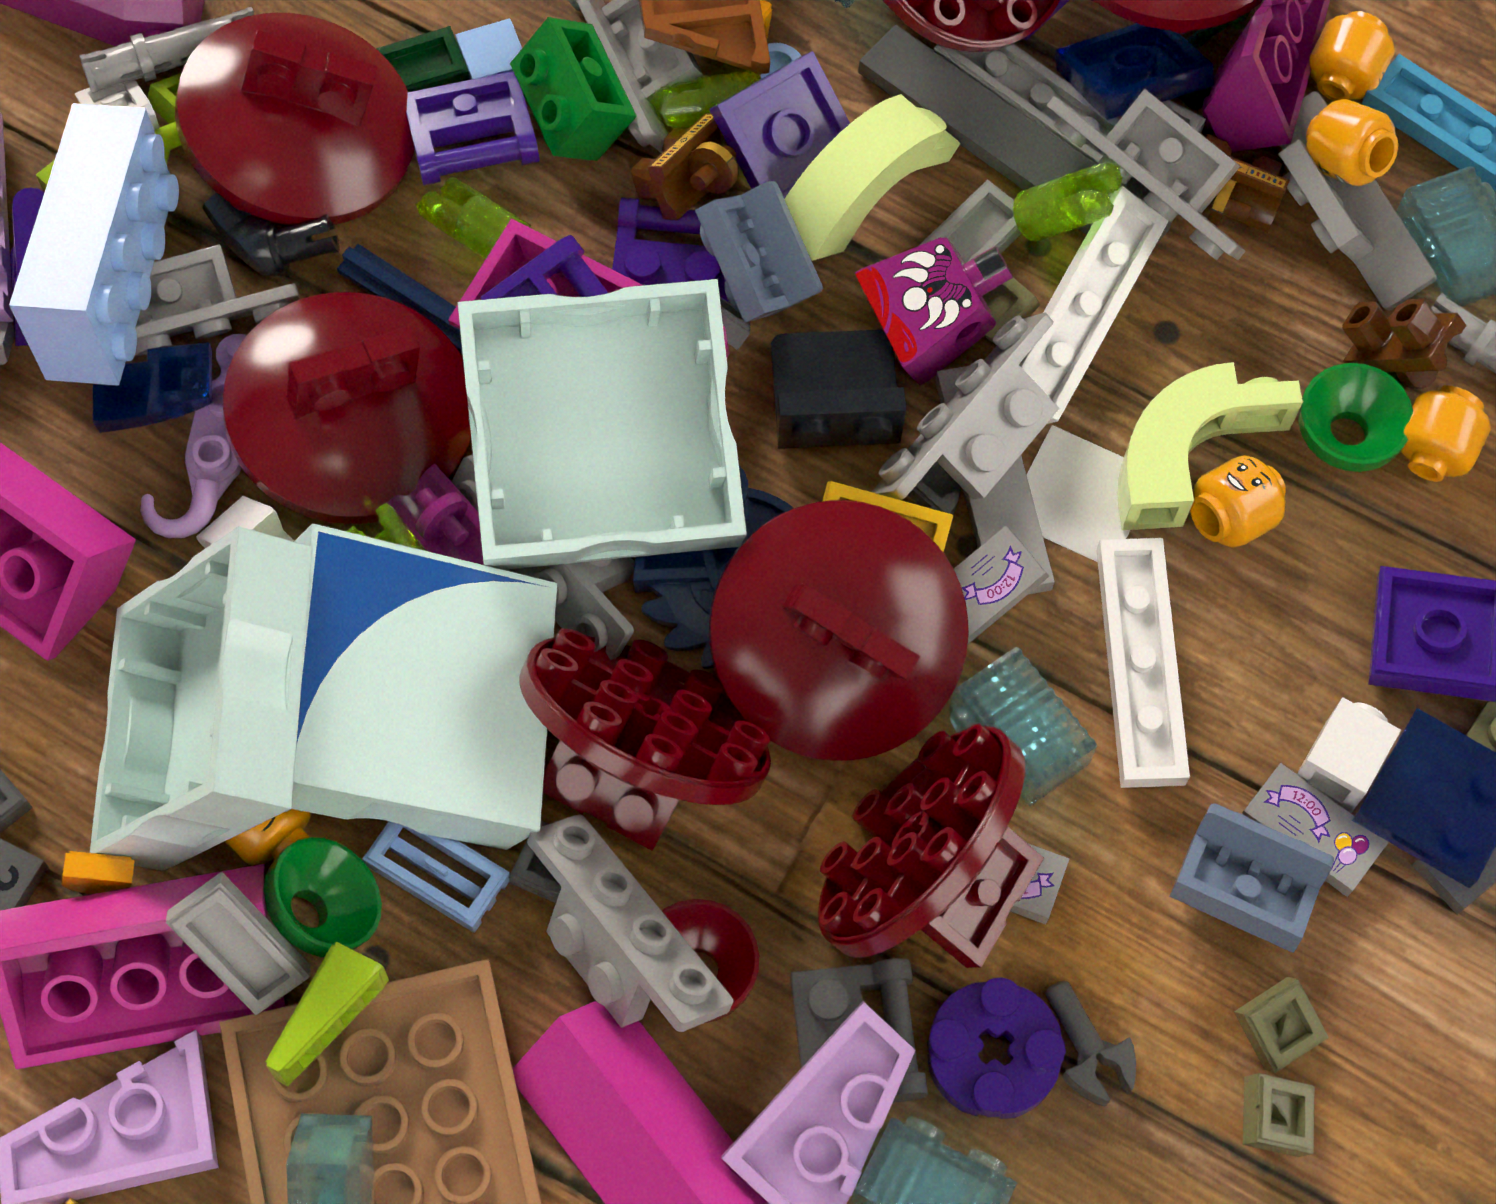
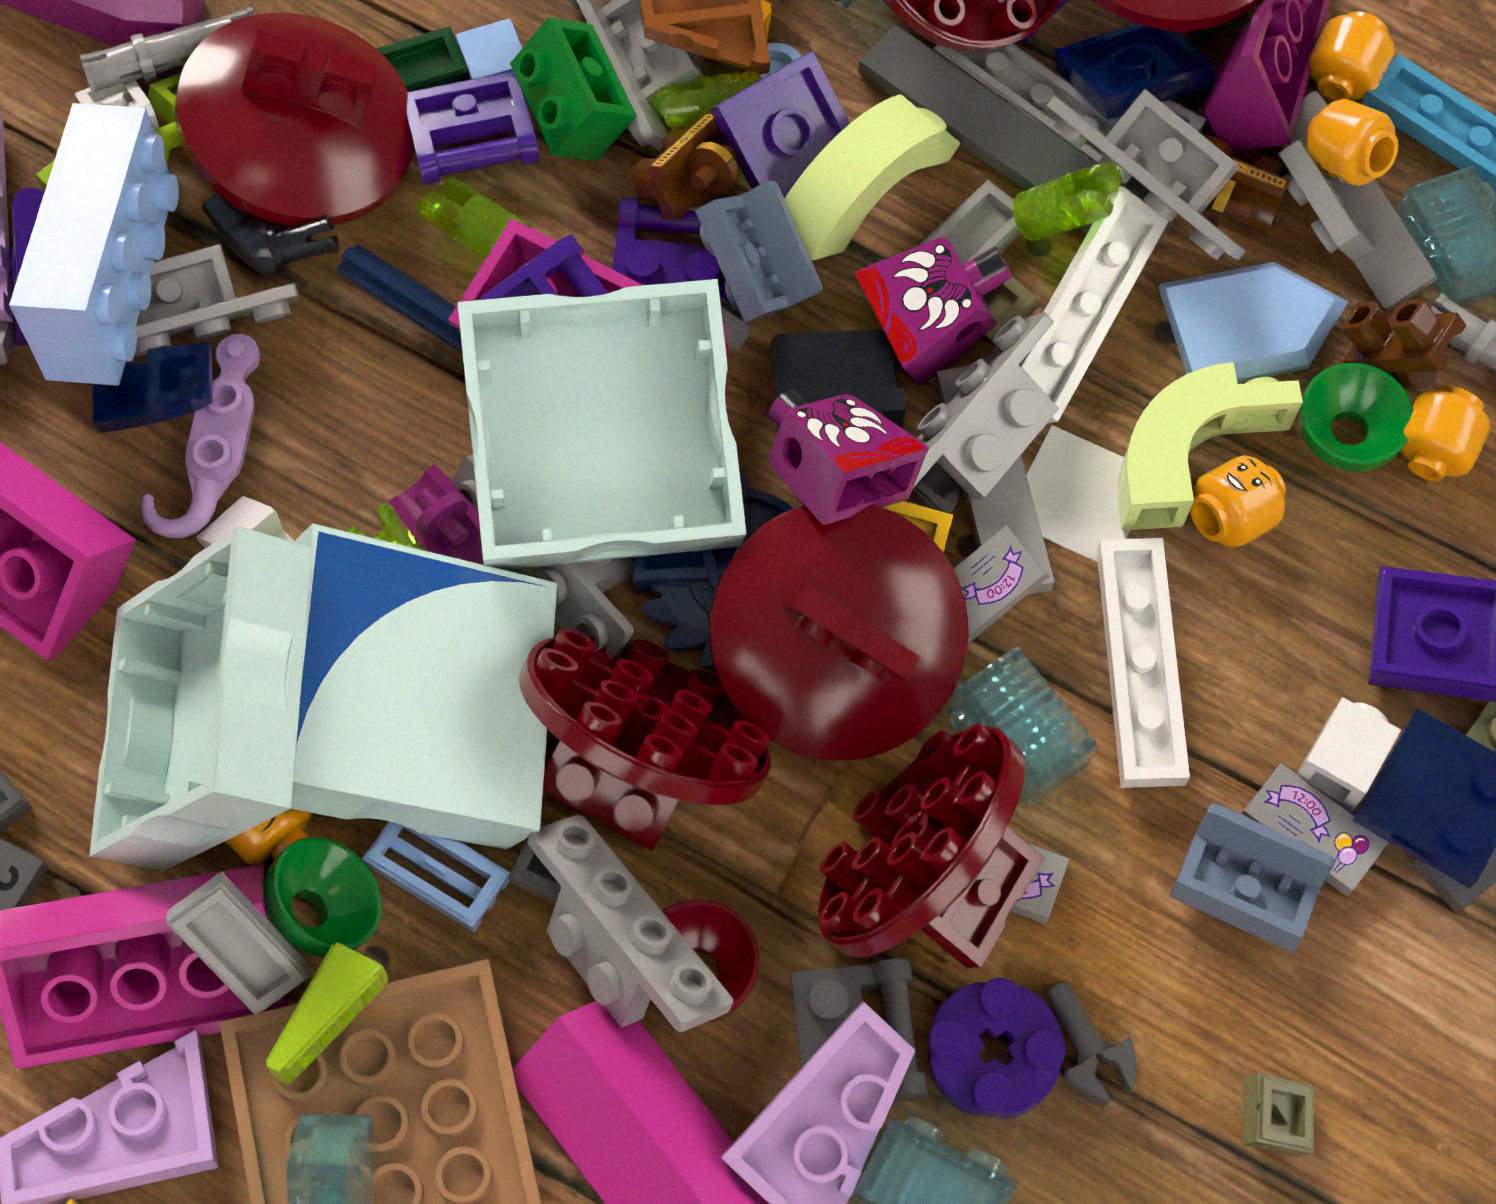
(96, 872): light orange tile -> none
(345, 405): dark red bracket -> none
(842, 455): none -> magenta torso
(1252, 317): none -> light blue tile
(1281, 1024): olive tile -> none

